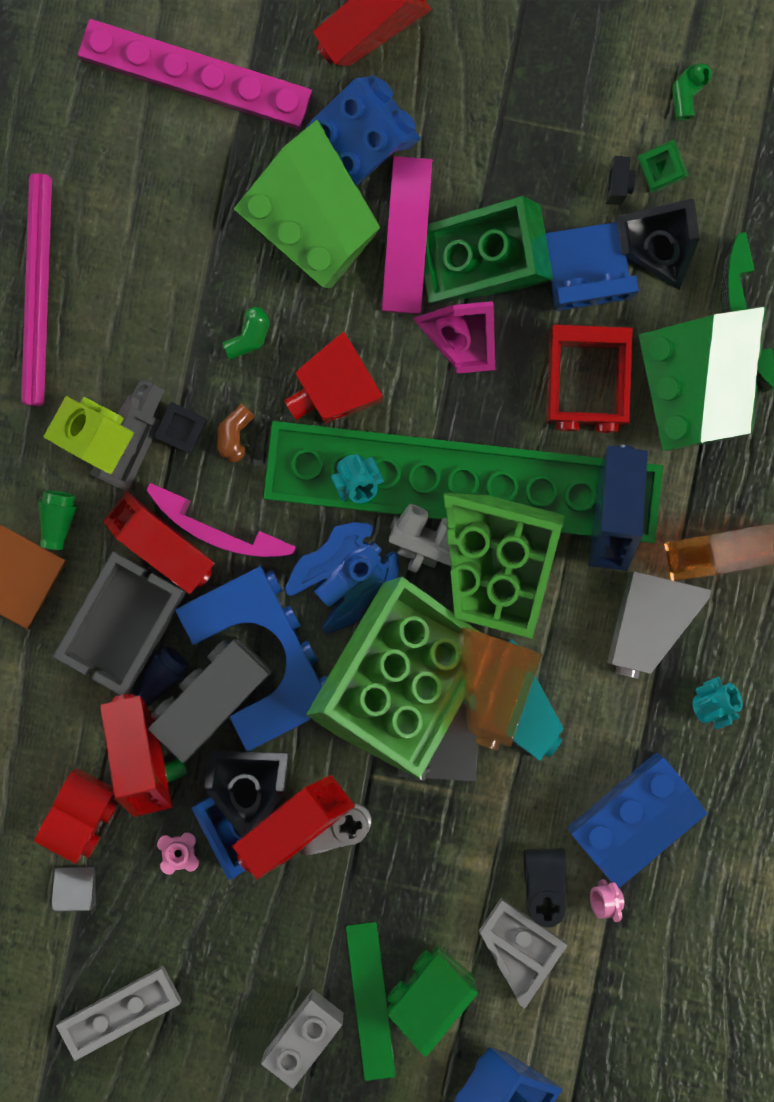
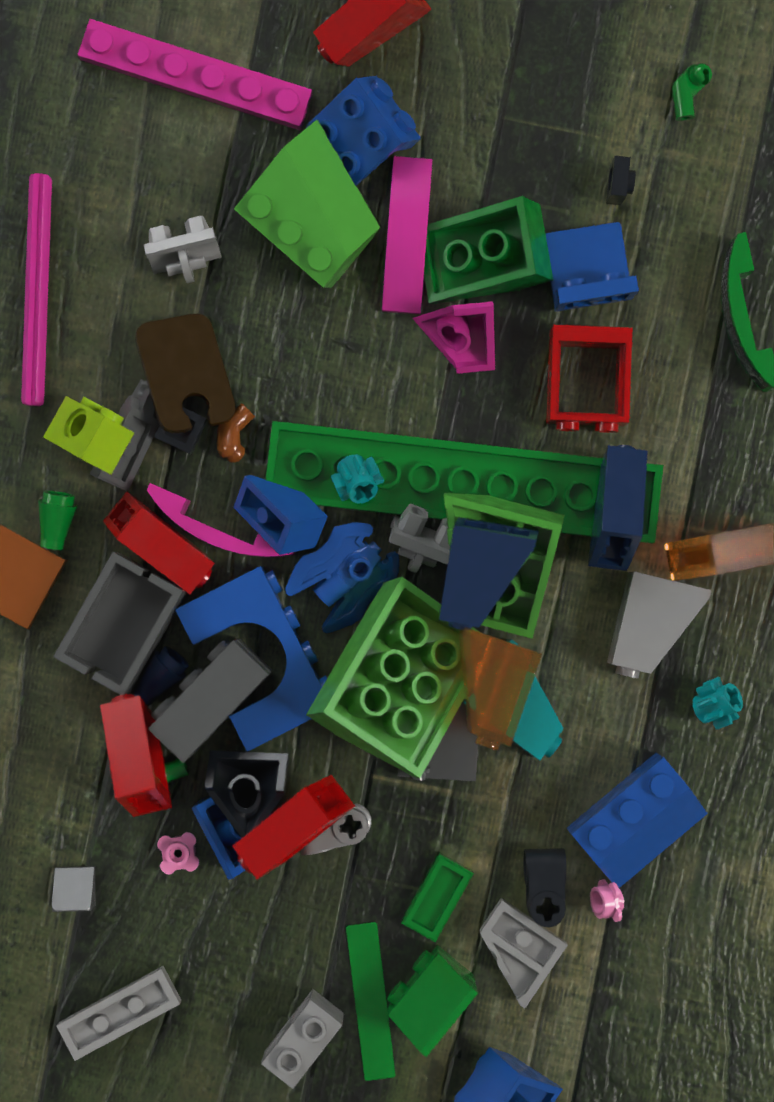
(76, 816): red brick -> none
(182, 362): none -> dark brown piece
(184, 251): none -> light grey hips
(252, 335): green arm -> none
(280, 514): none -> blue slope
(334, 383): red torso -> none
(437, 897): none -> green tile
(480, 568): none -> dark blue slope
(661, 239): black slope -> none
(663, 166): green tile -> none
(704, 377): green wedge -> none

